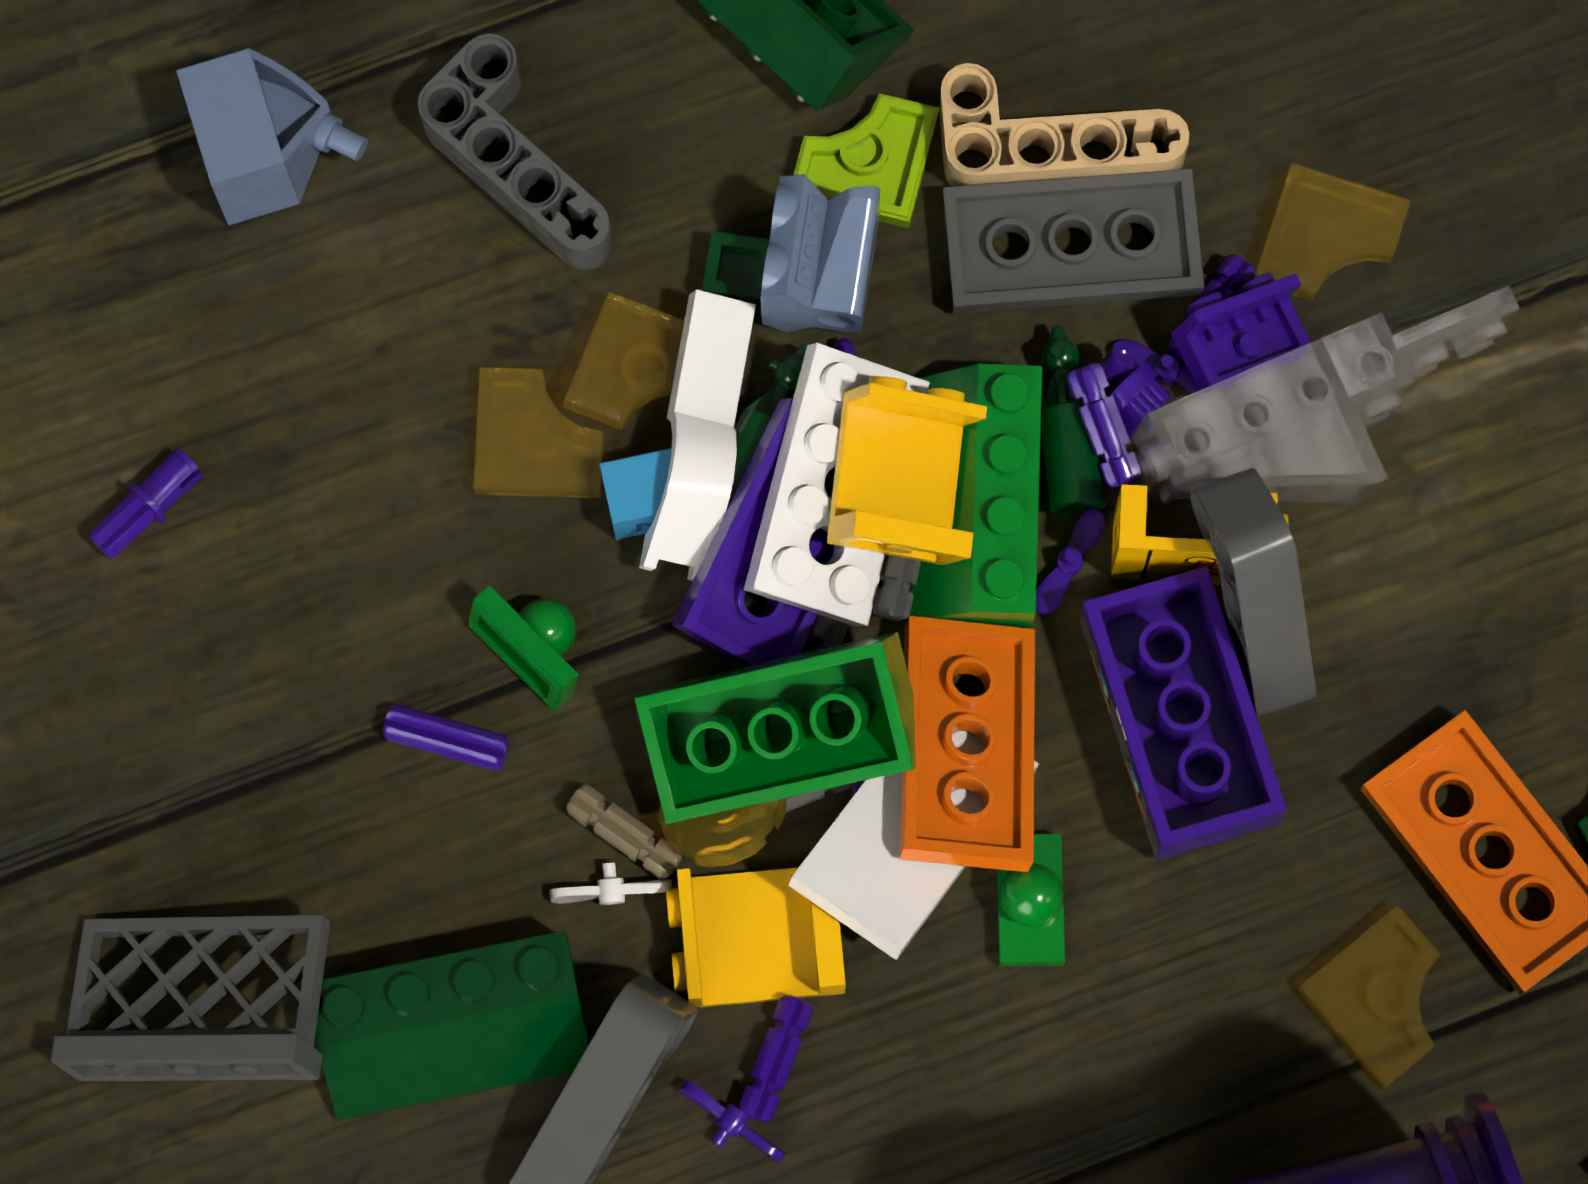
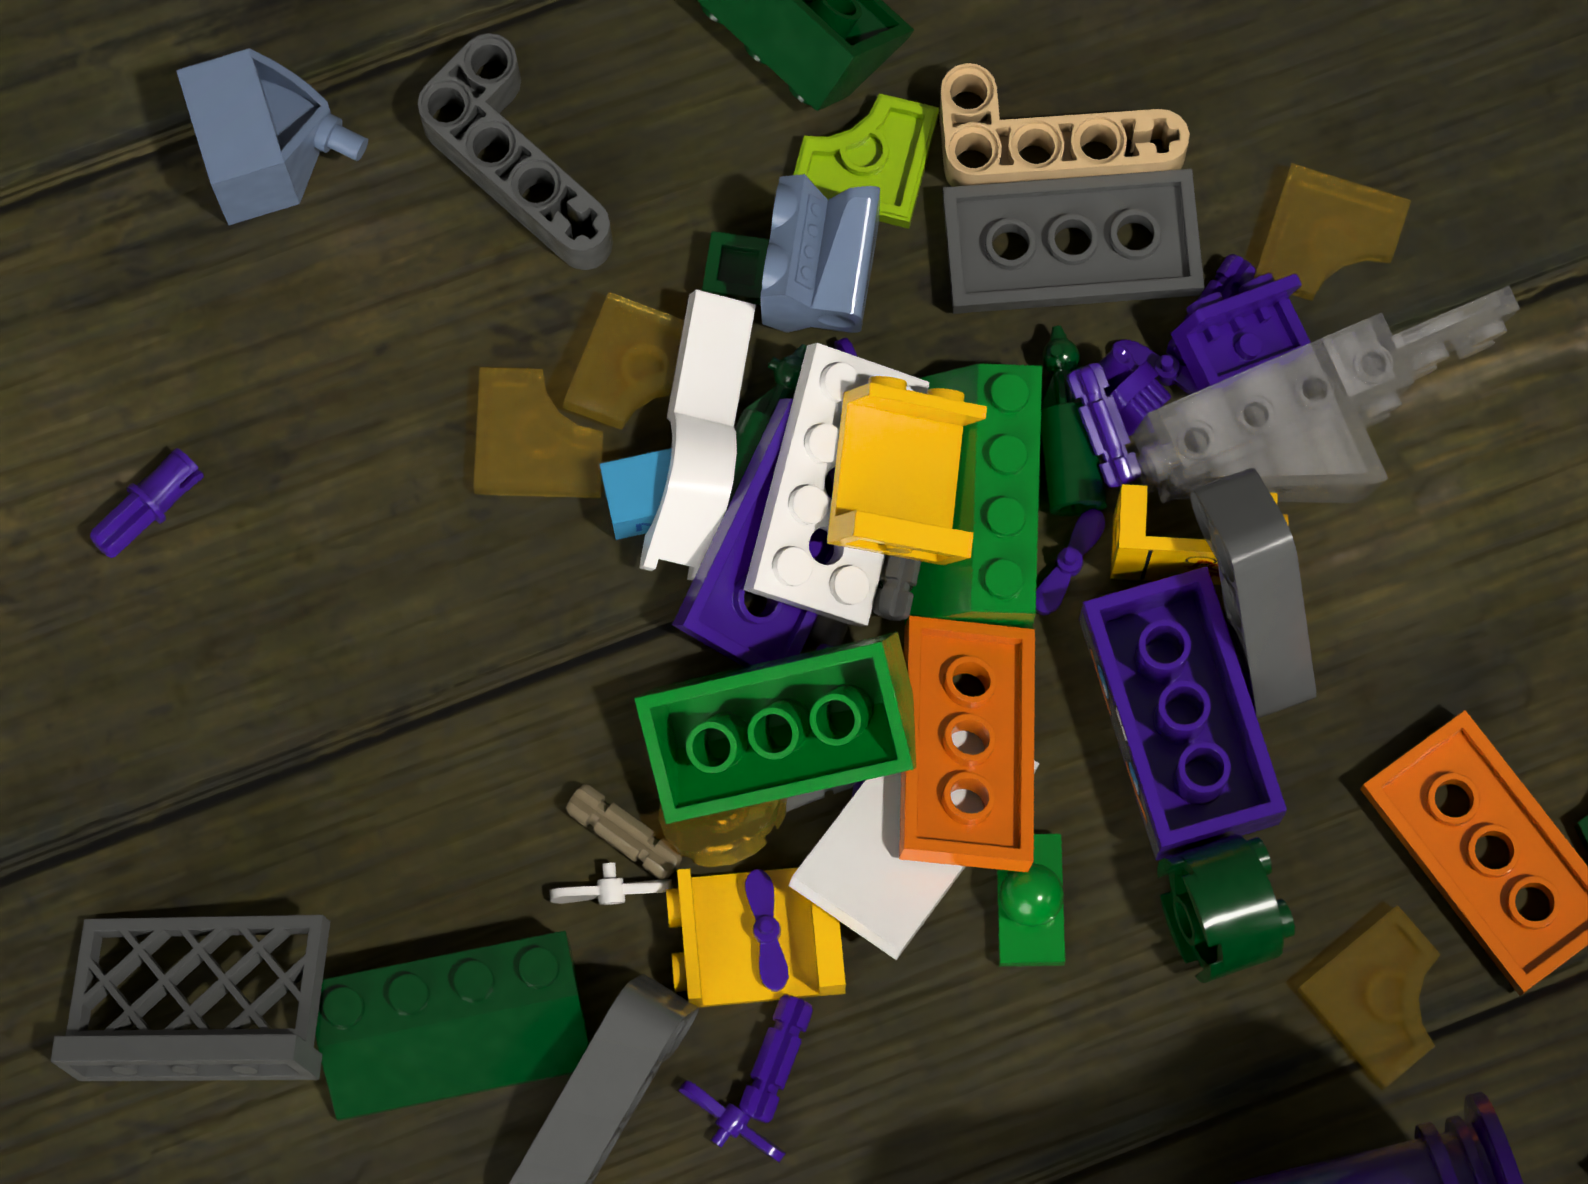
(445, 737): dark purple axle -> none
(530, 642): green tile -> none
(766, 930): none -> dark purple piece
(1224, 906): none -> dark green brick

